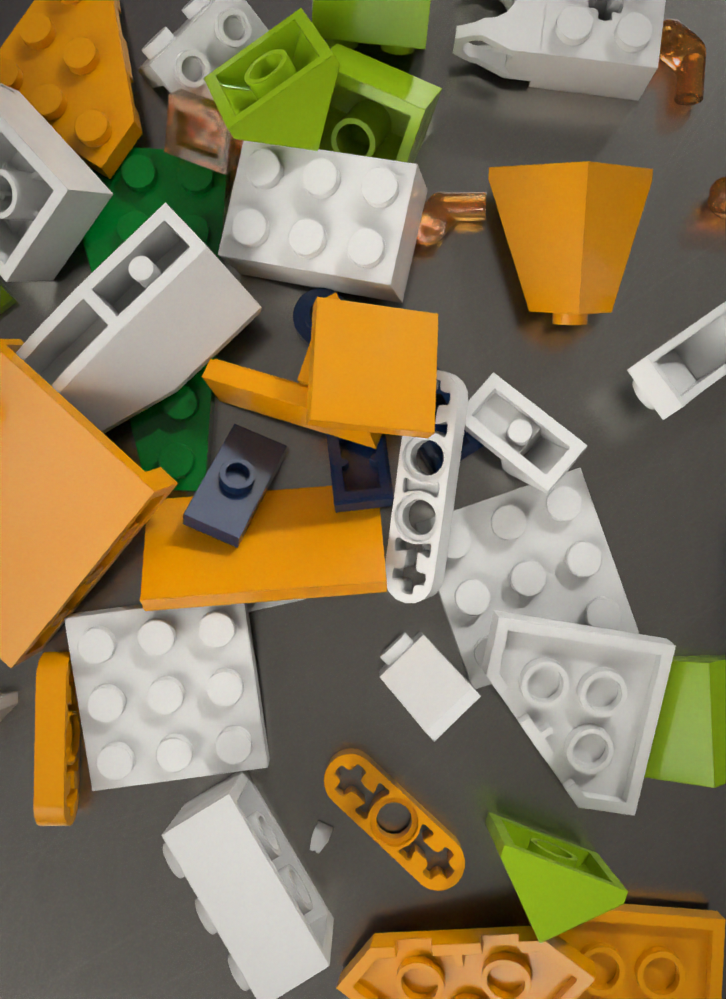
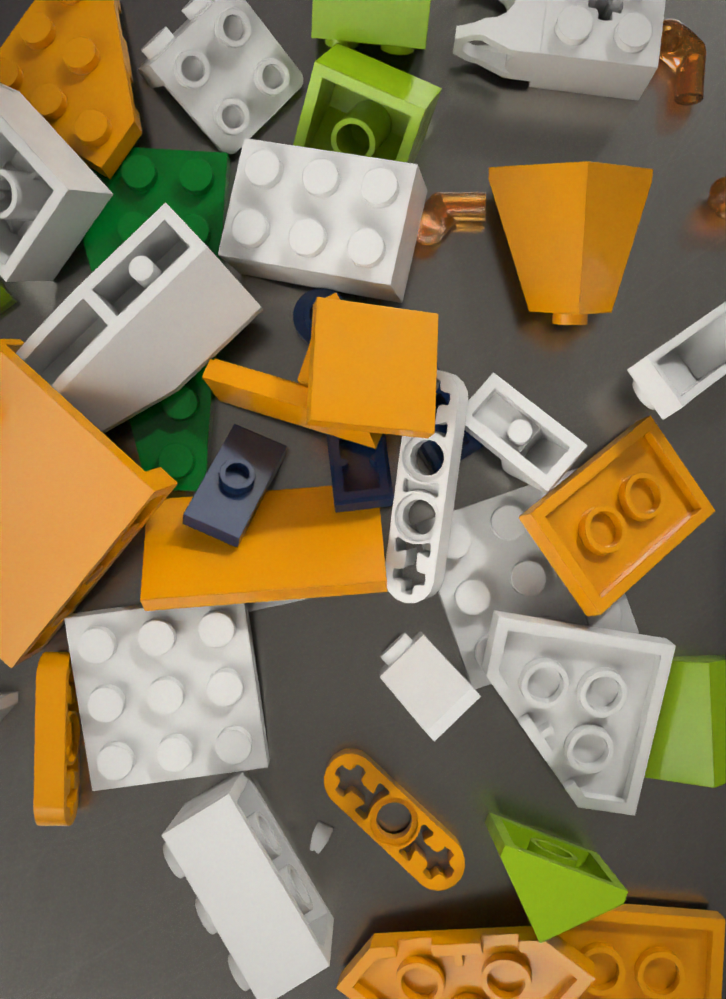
(199, 133): clear orange bracket -> none
(278, 86): lime slope -> none
(617, 516): none -> light orange plate

